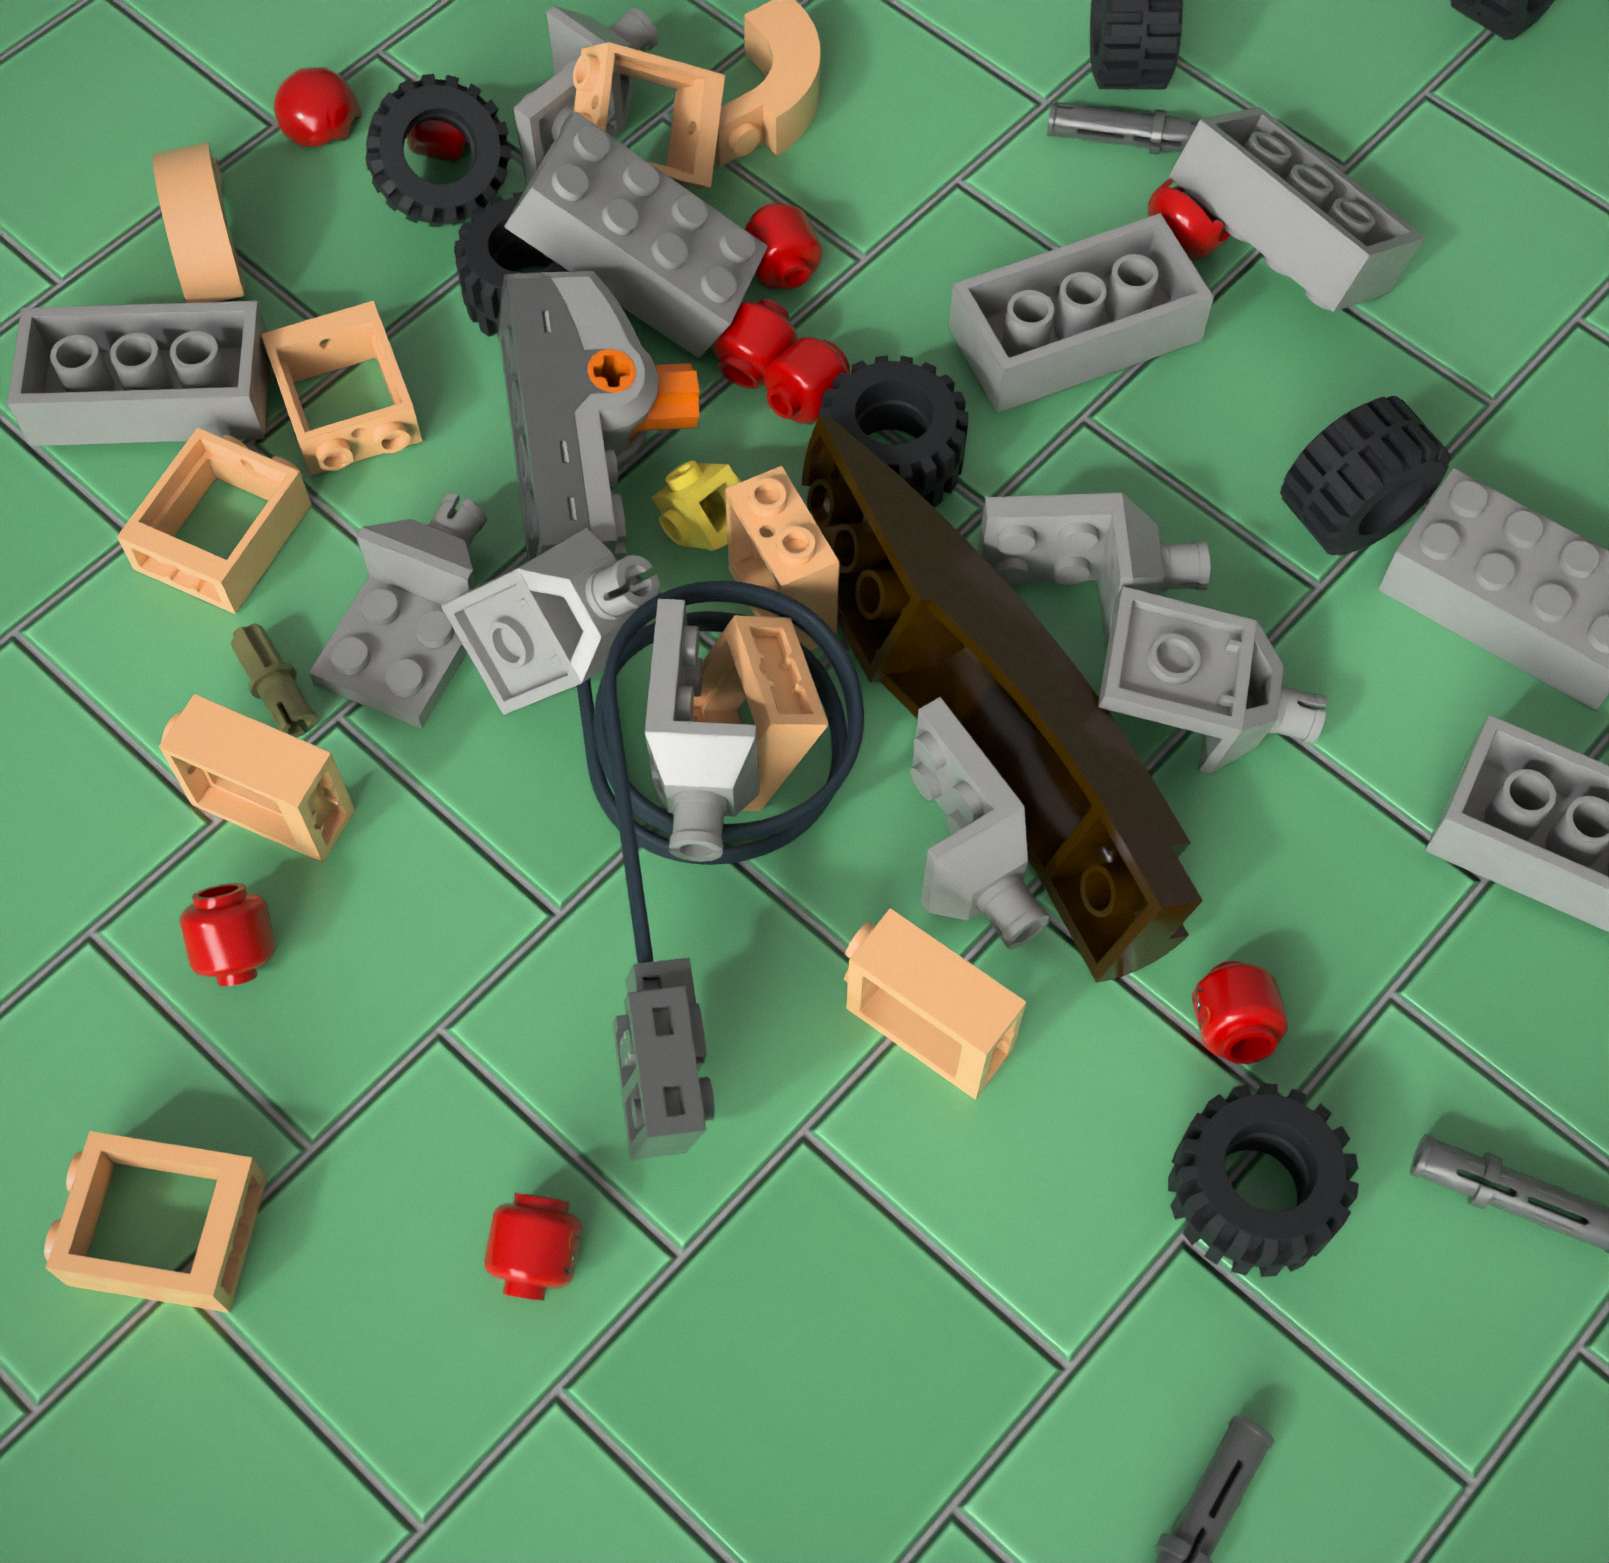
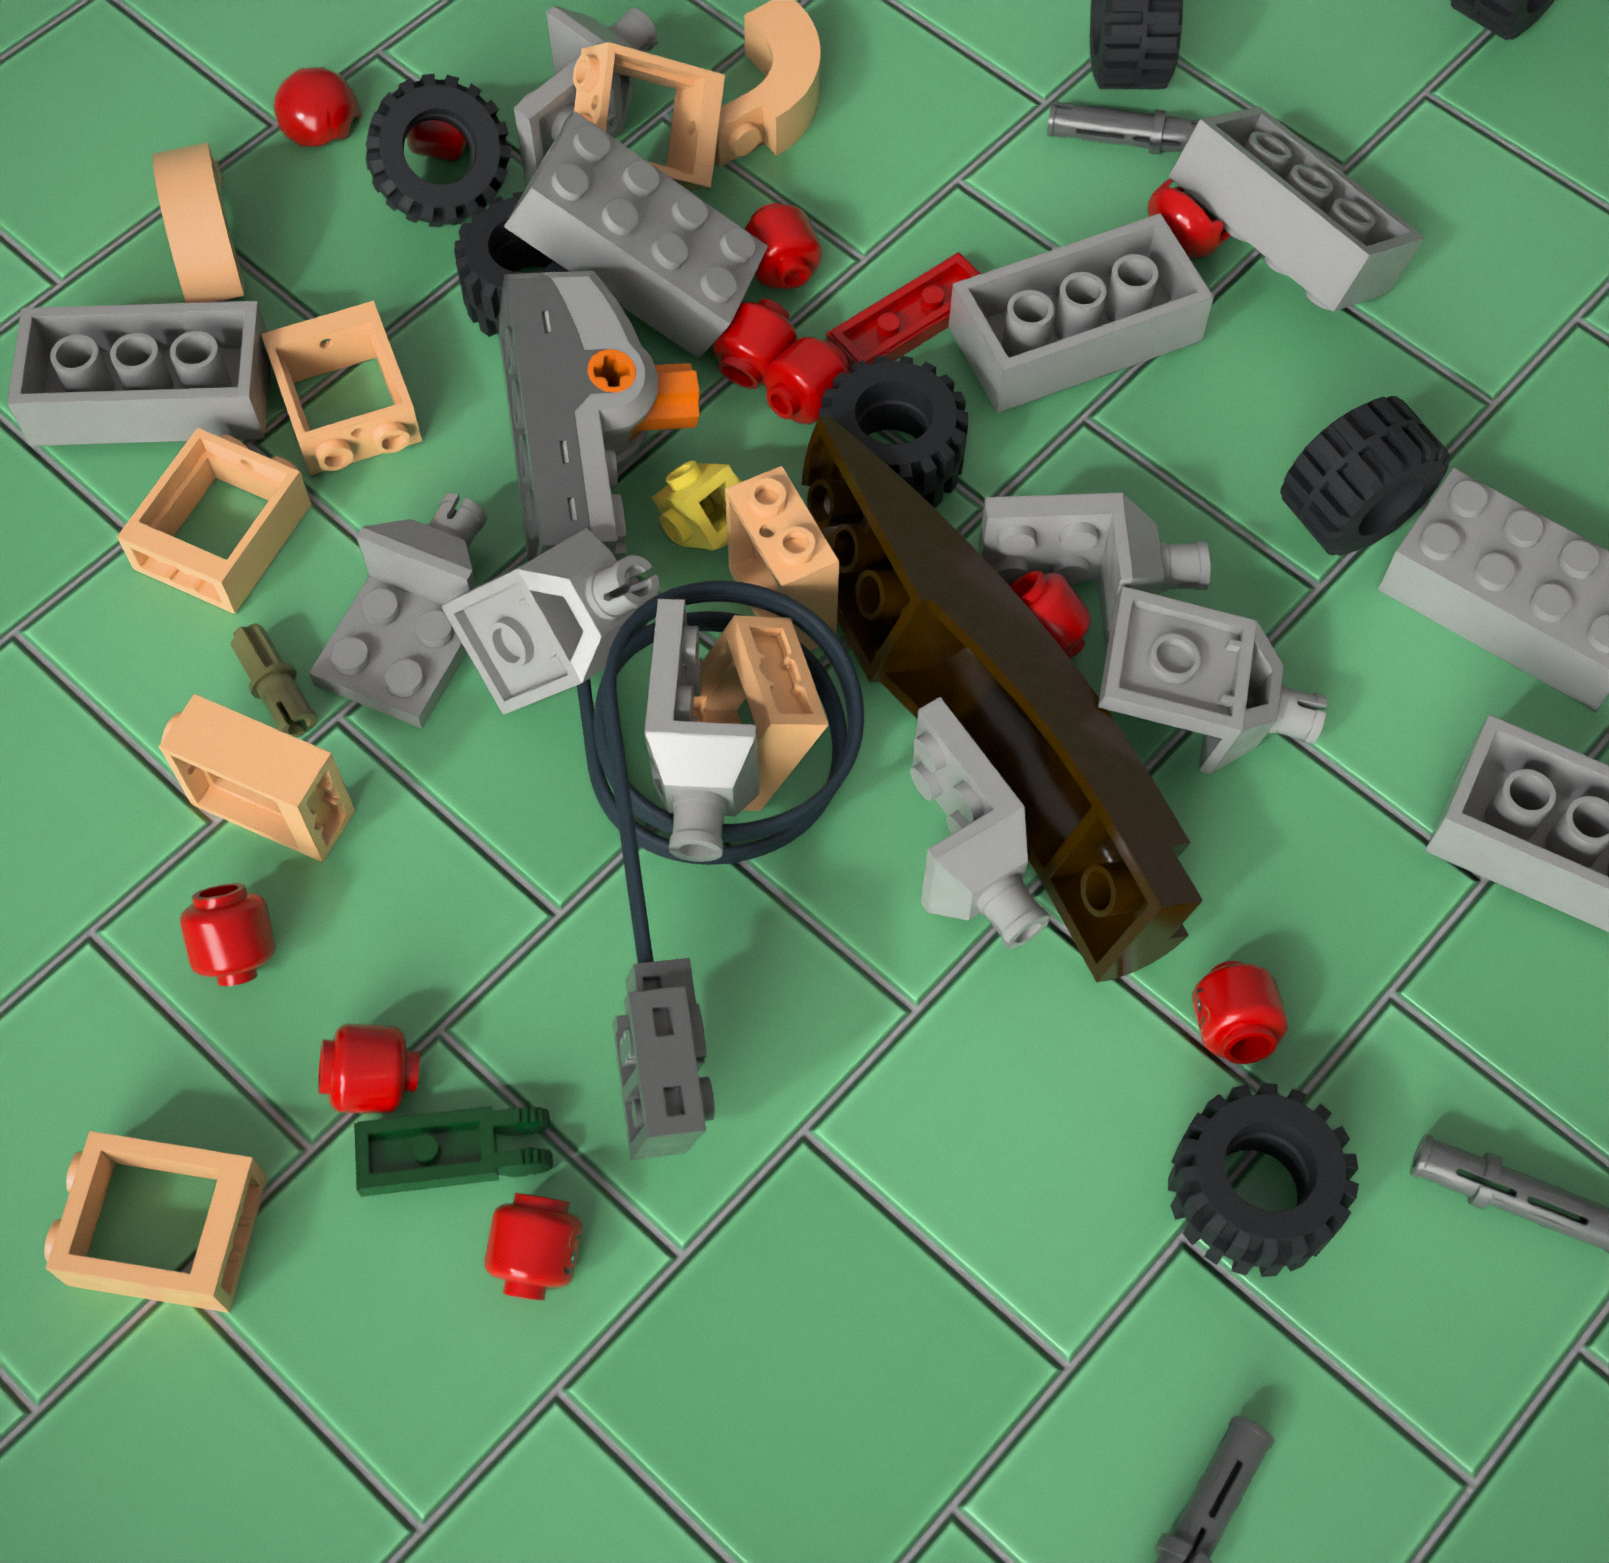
(367, 1069): none -> red head
(446, 1149): none -> dark green hinge
(904, 316): none -> red tile
(931, 1002): light nougat window -> none
(1056, 607): none -> red head

